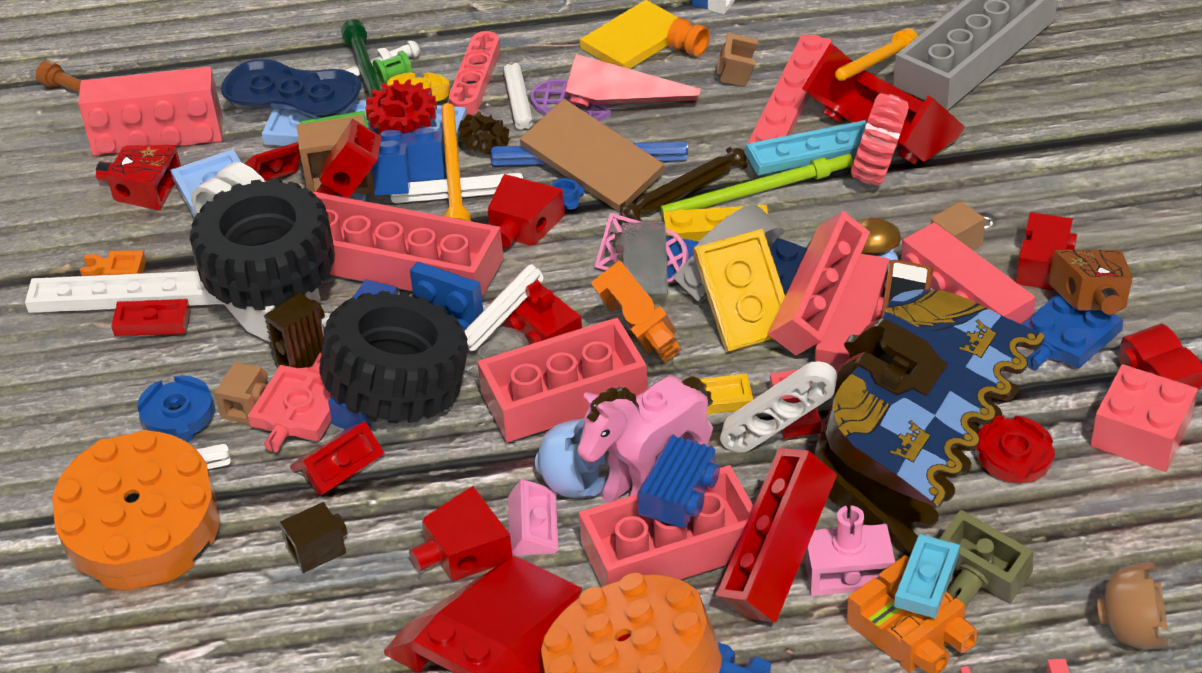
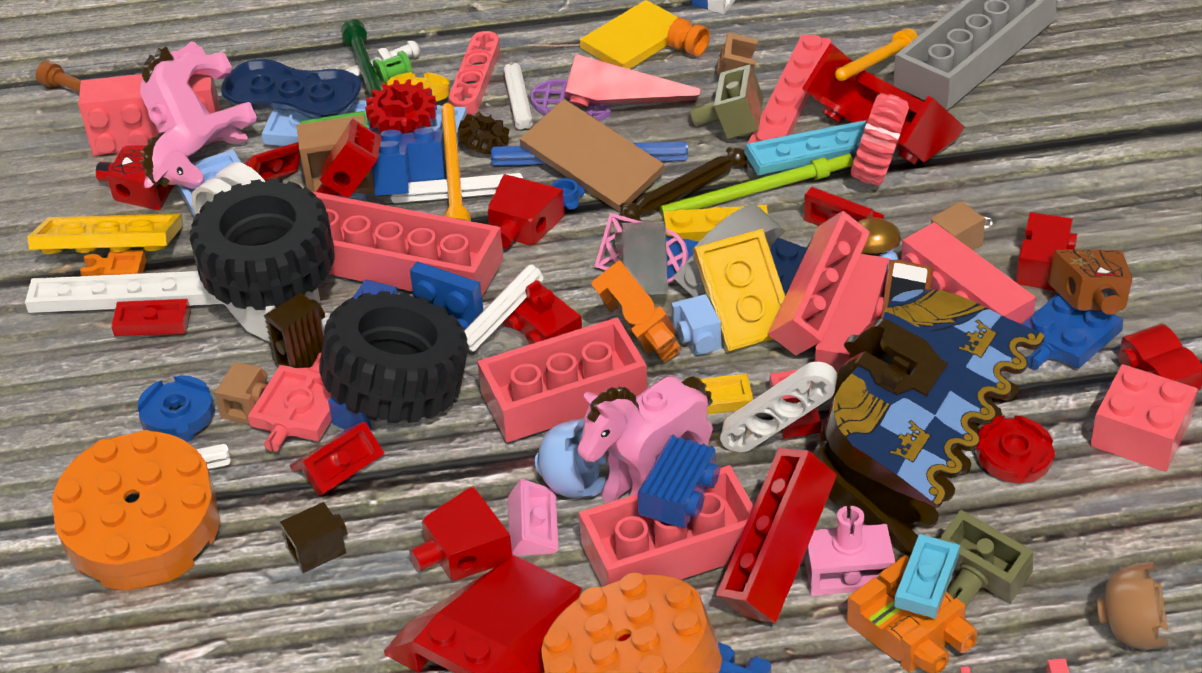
(110, 231): none -> yellow plate
(181, 116): none -> bright pink animal
(697, 324): none -> light blue brick
(736, 103): none -> olive brick
(822, 206): none -> red panel

